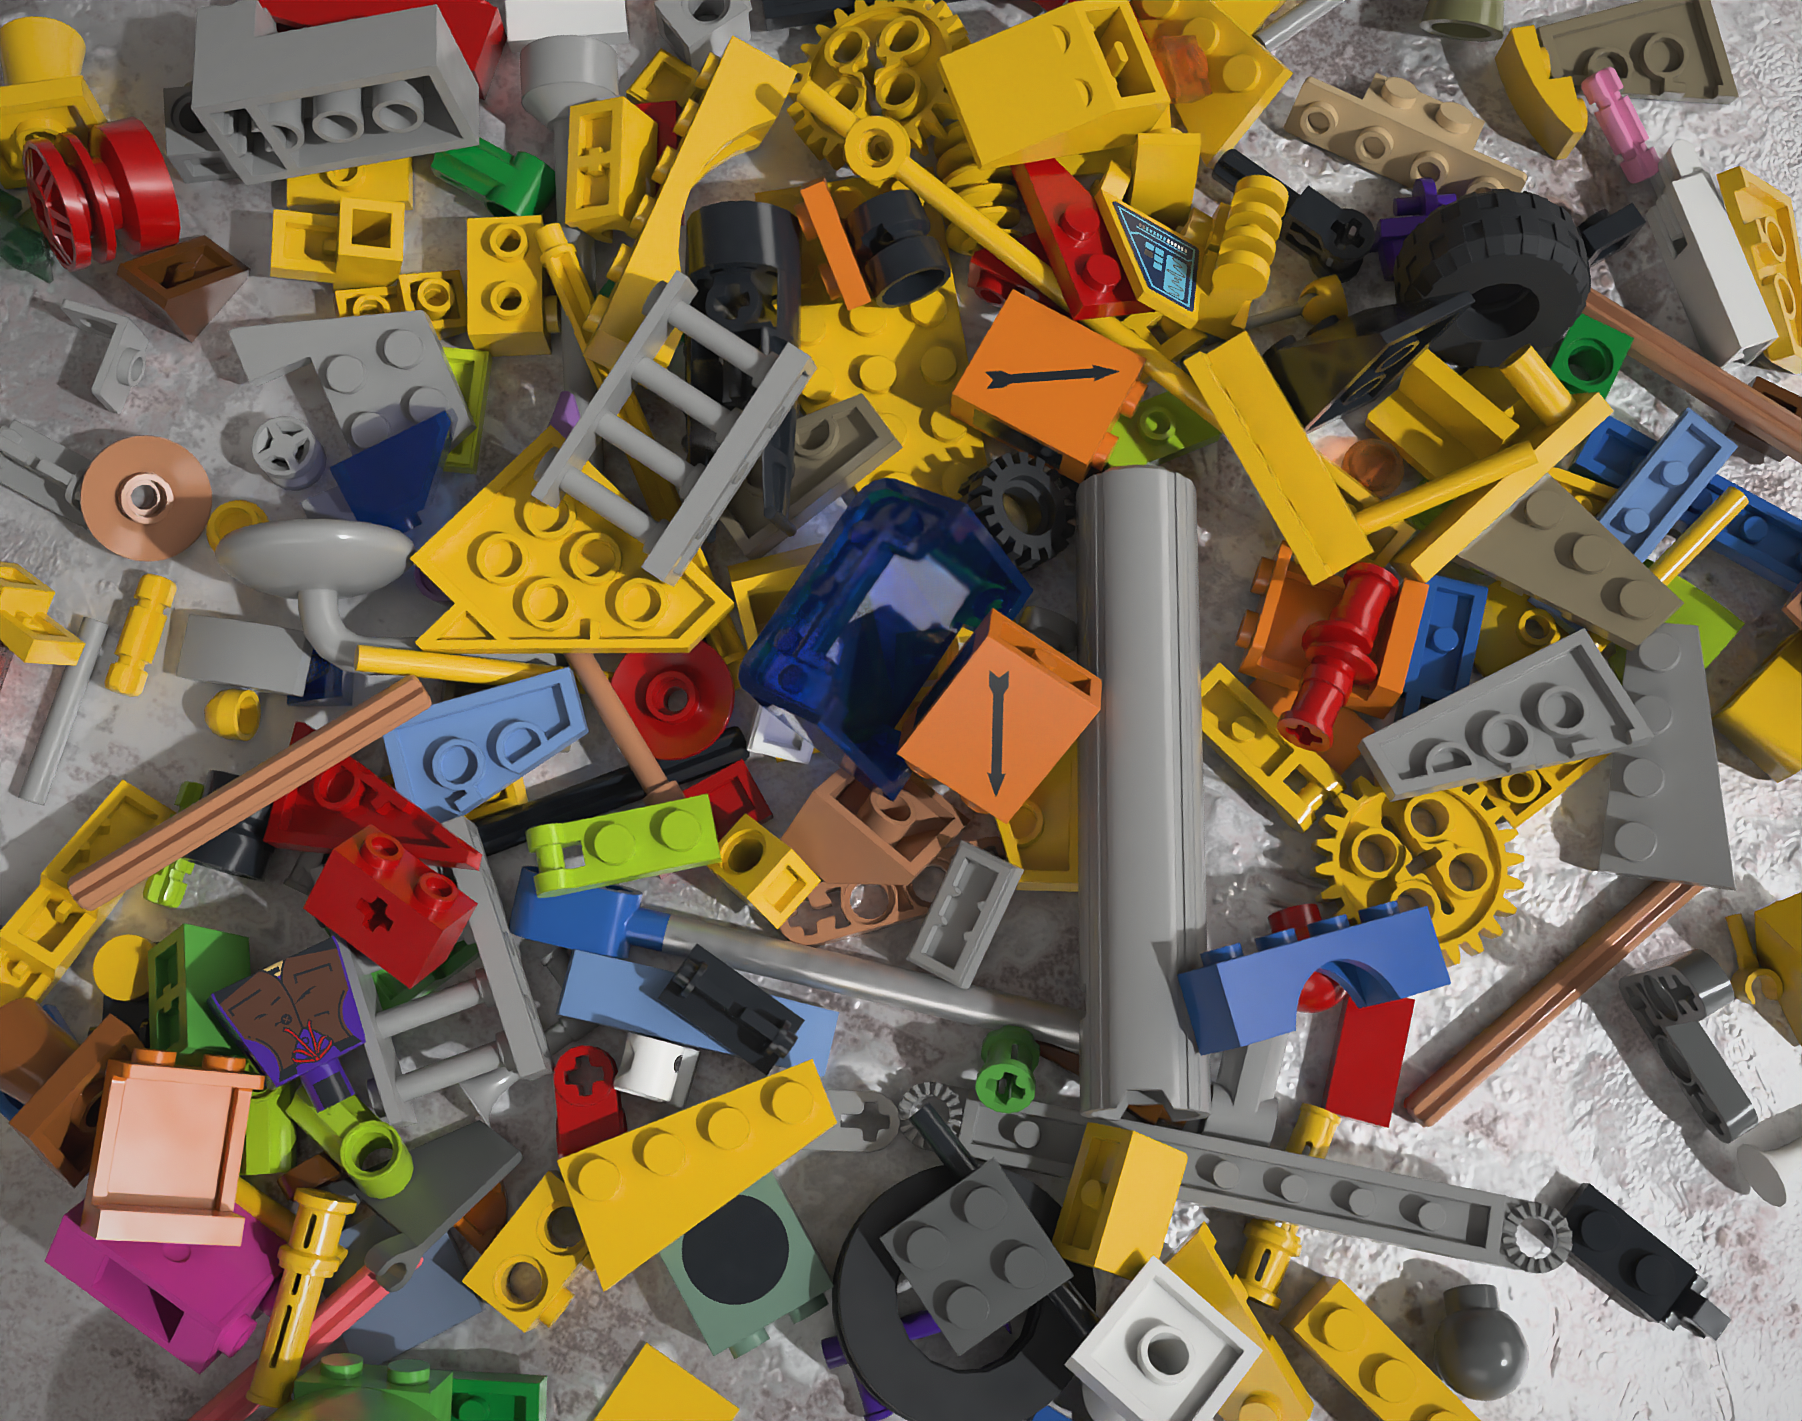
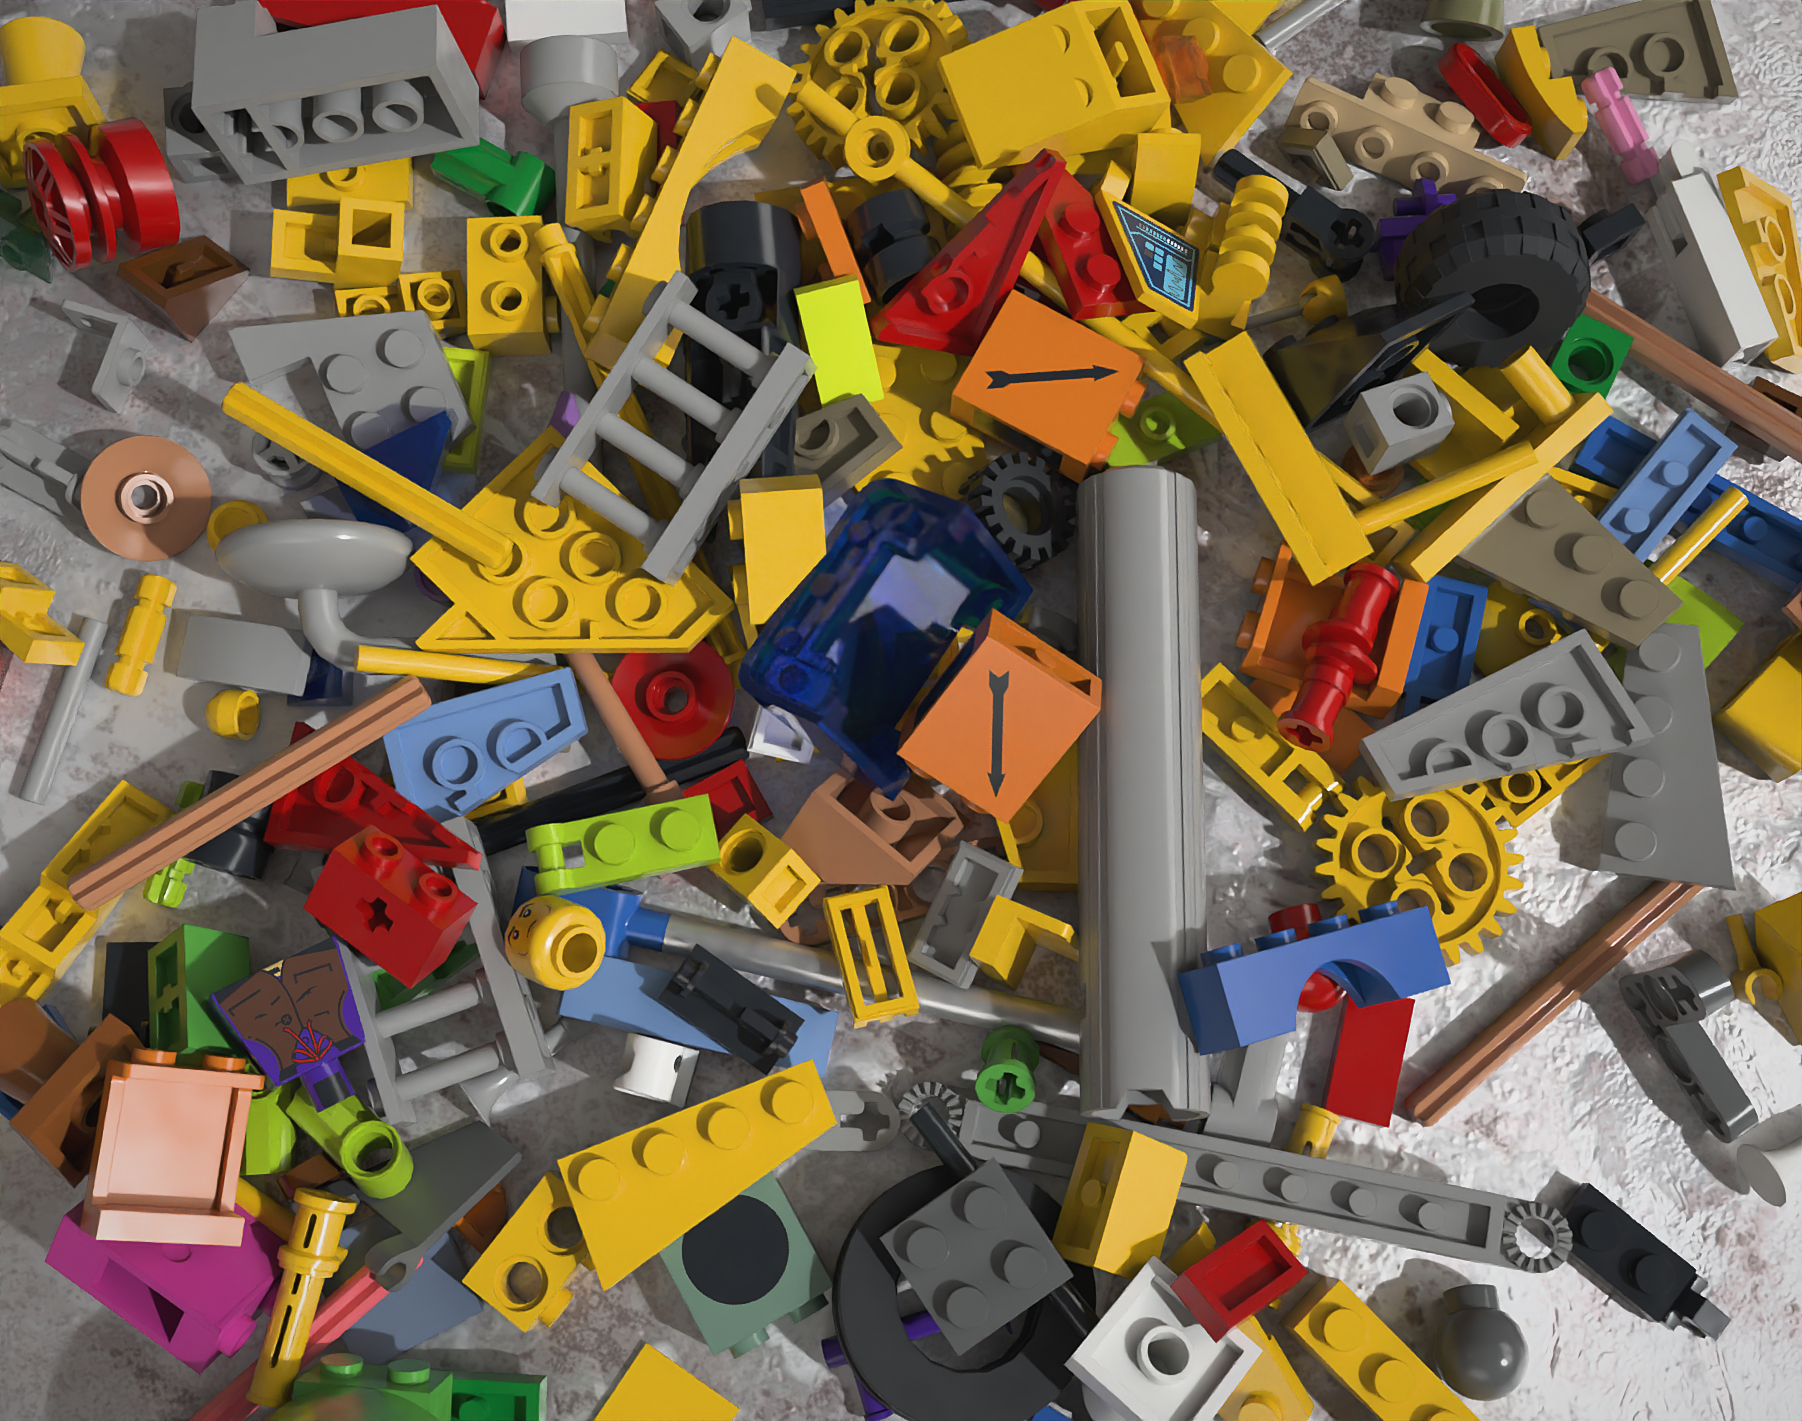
(123, 968): yellow tile -> none
(367, 476): none -> yellow axle
(555, 942): none -> yellow head
(586, 1118): red piece -> none
(781, 539): none -> yellow slope
(839, 340): none -> neon yellow tile
(883, 1008): none -> yellow tile
(968, 281): none -> red wing
(1011, 938): none -> yellow panel
(1238, 1280): none -> red tile
(1318, 152): none -> dark tan tile
(1386, 441): none -> light grey brick
(1485, 95): none -> red tile

